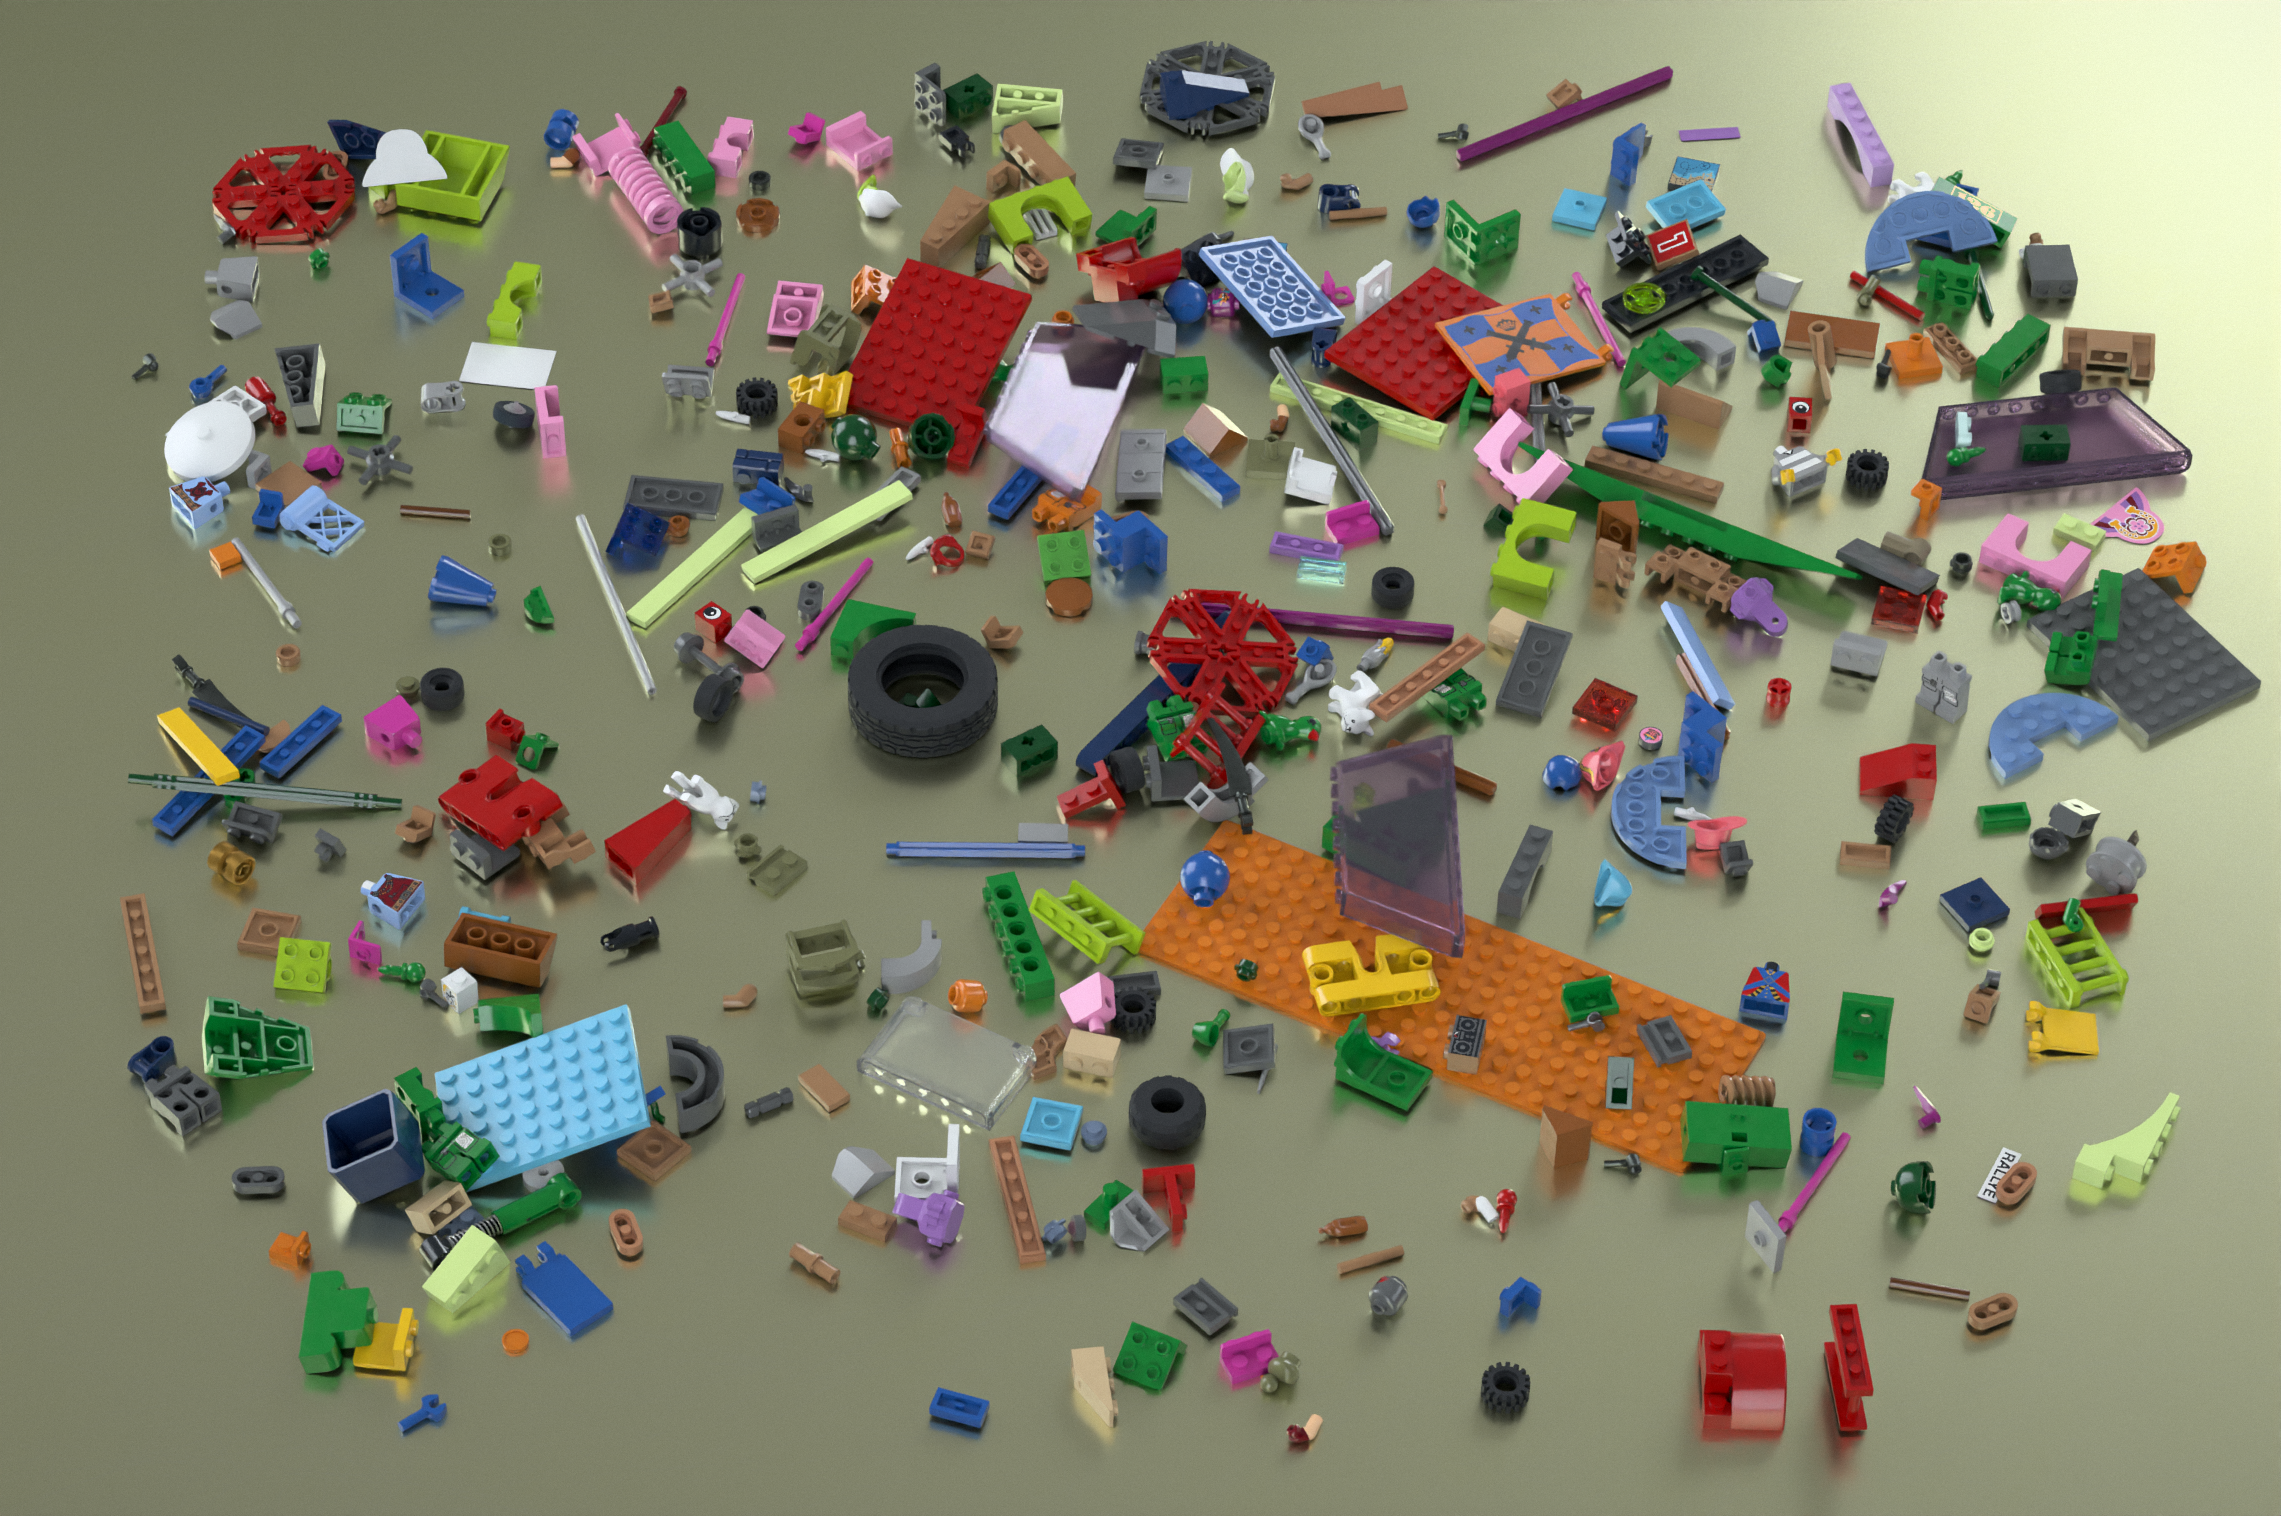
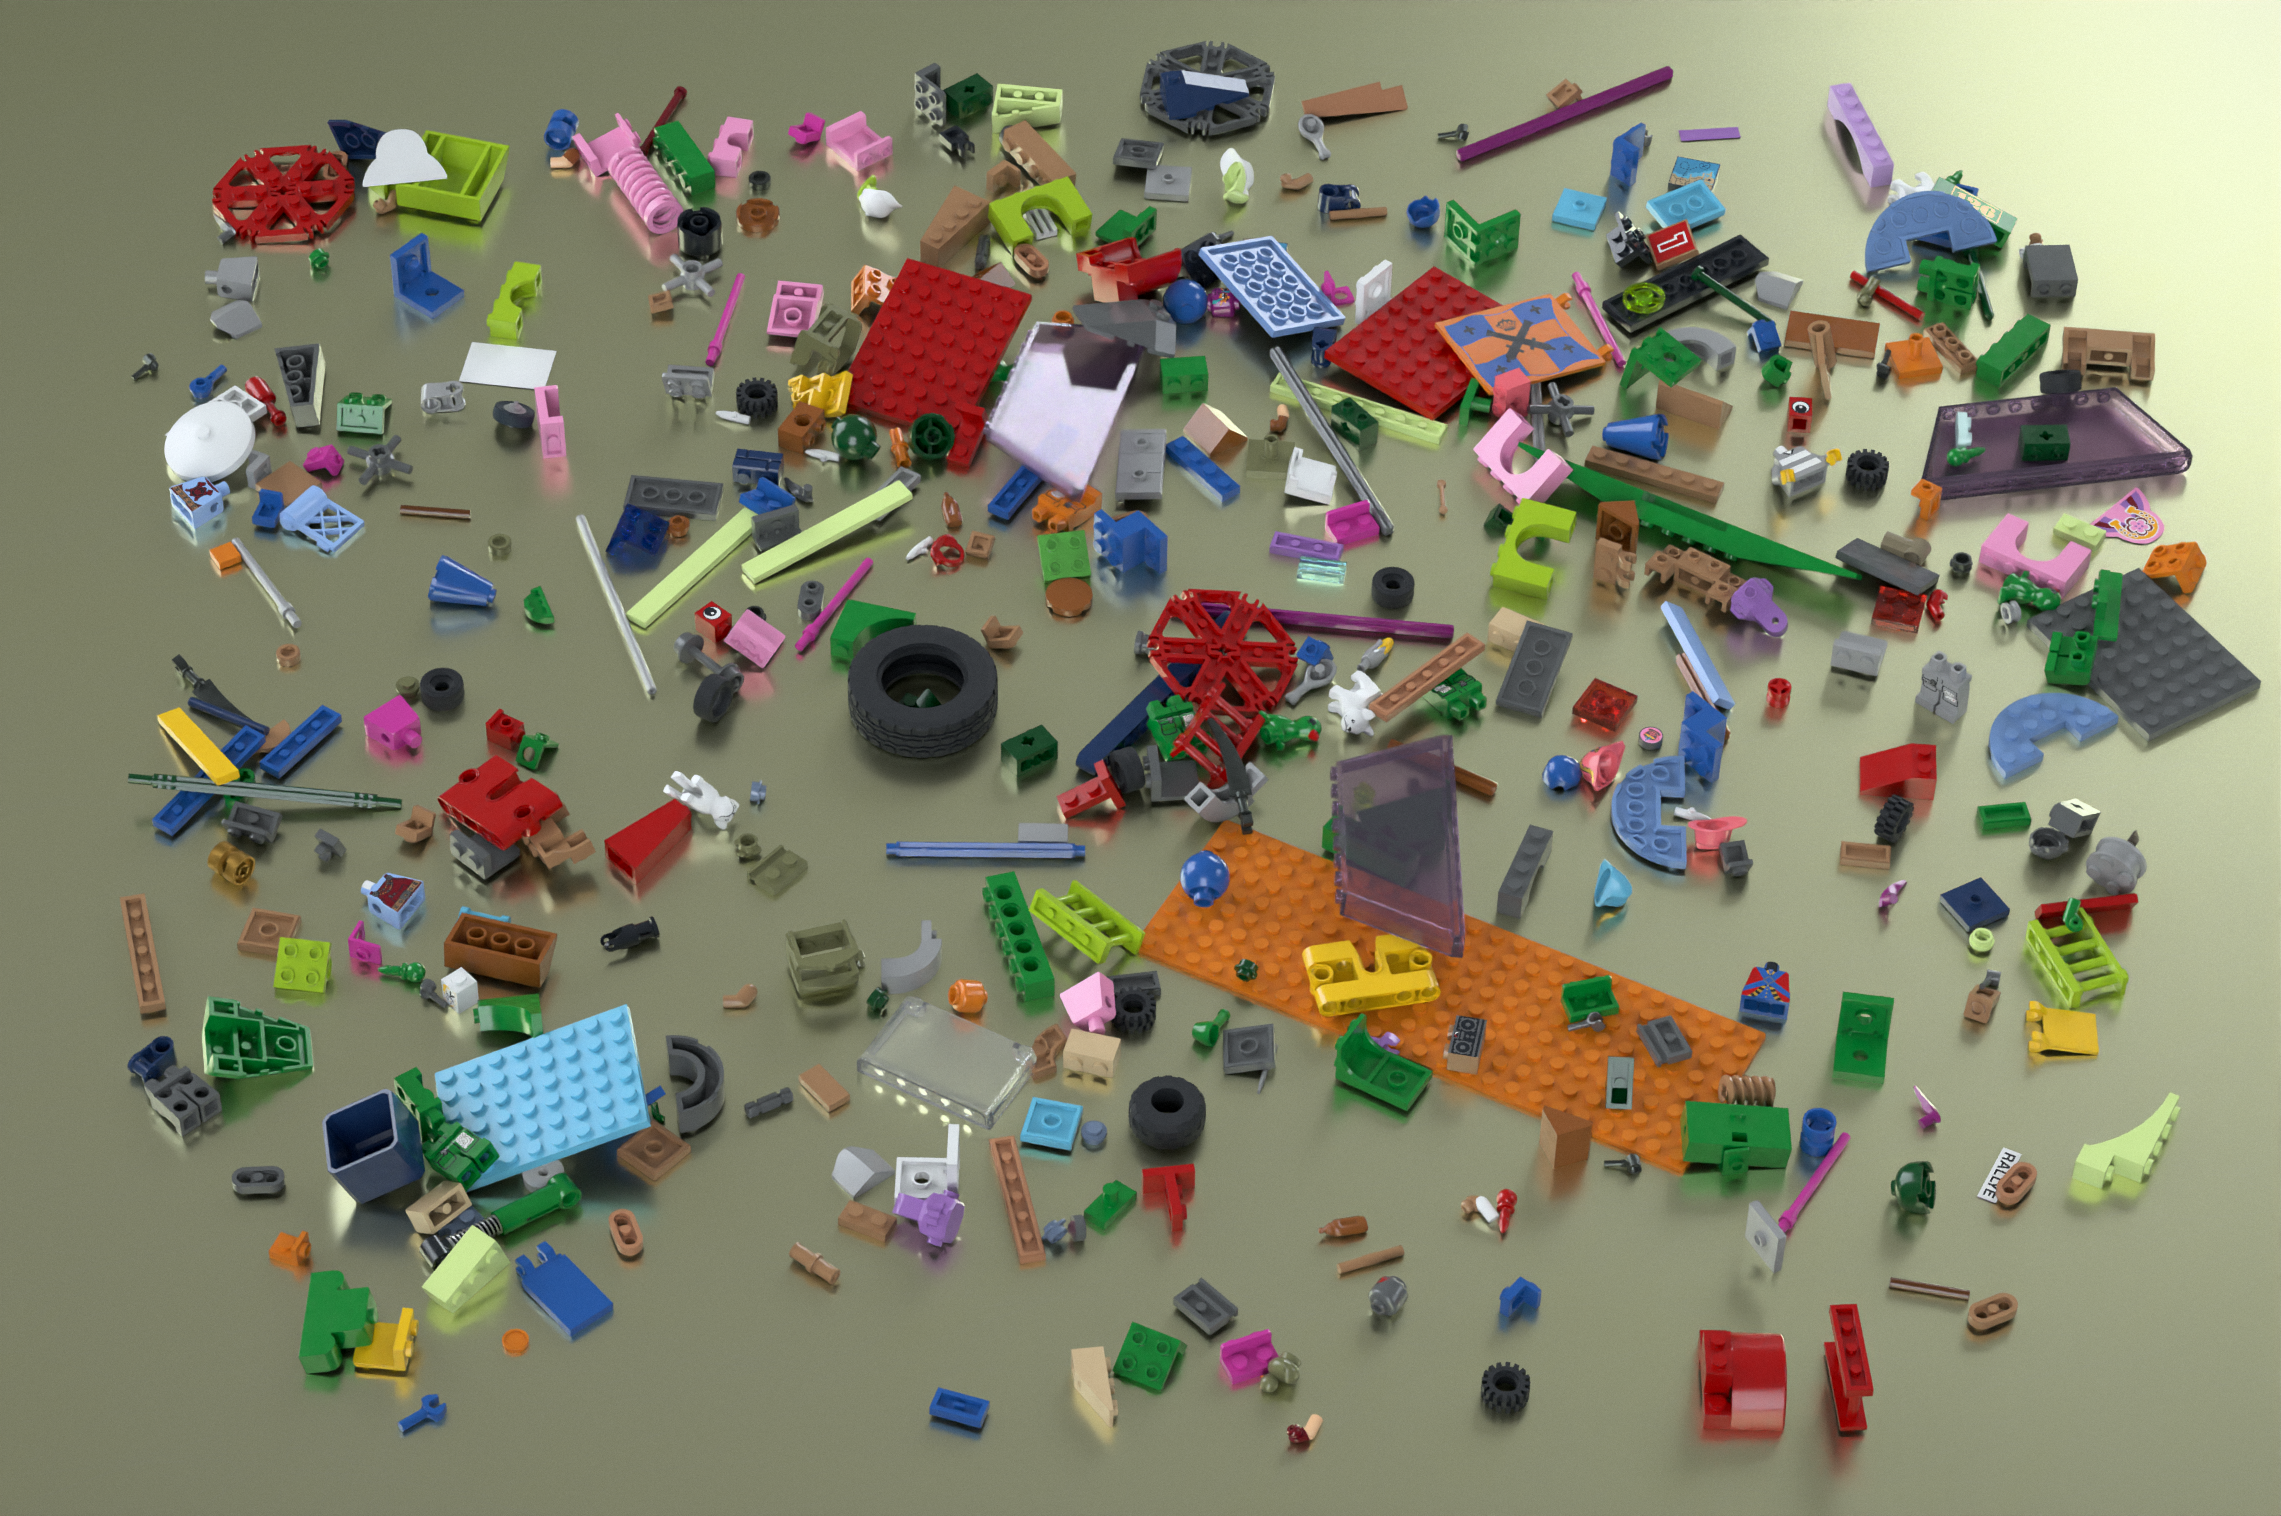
(1135, 1223): light grey slope -> none

